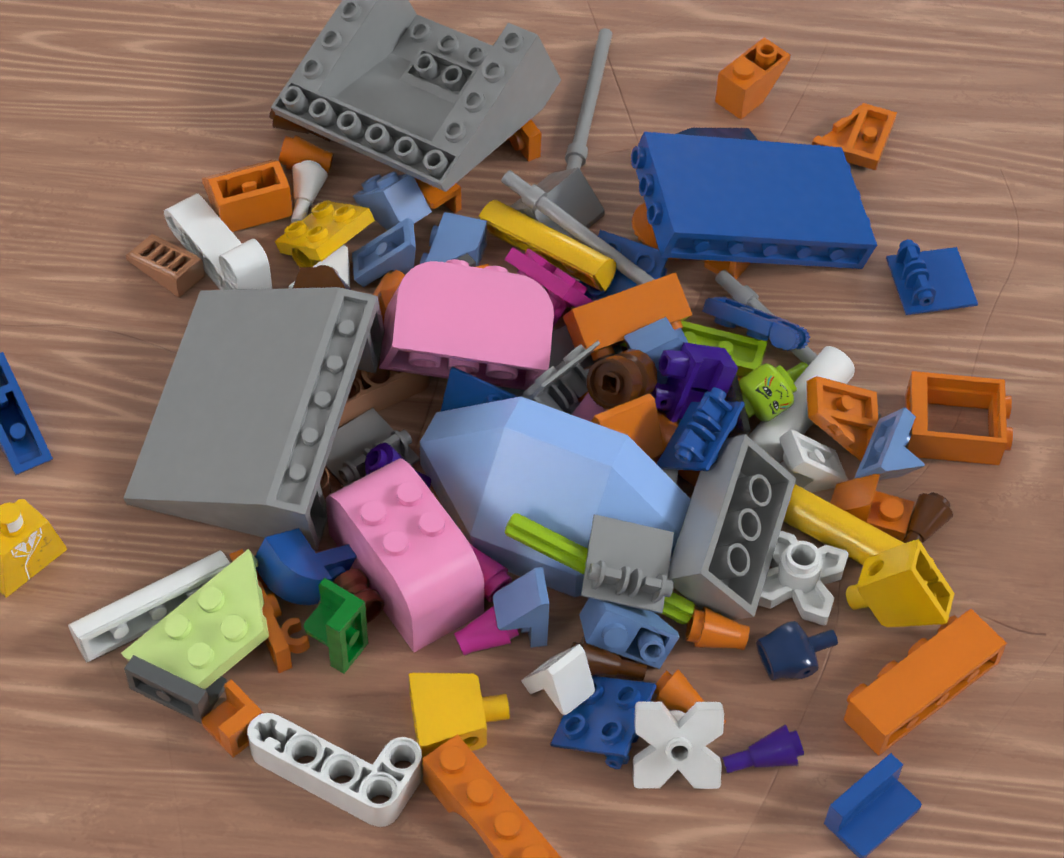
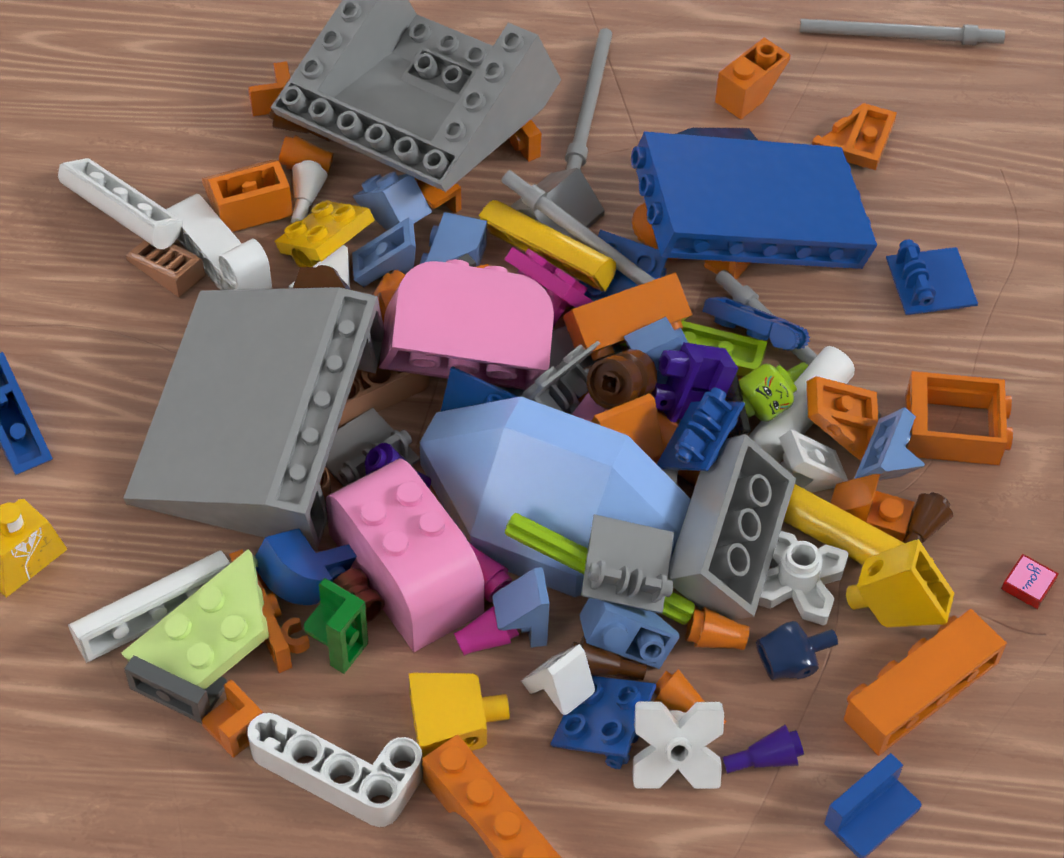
(121, 202): none -> white brick
(264, 95): none -> orange panel
(967, 35): none -> light grey bar
(1029, 581): none -> tile

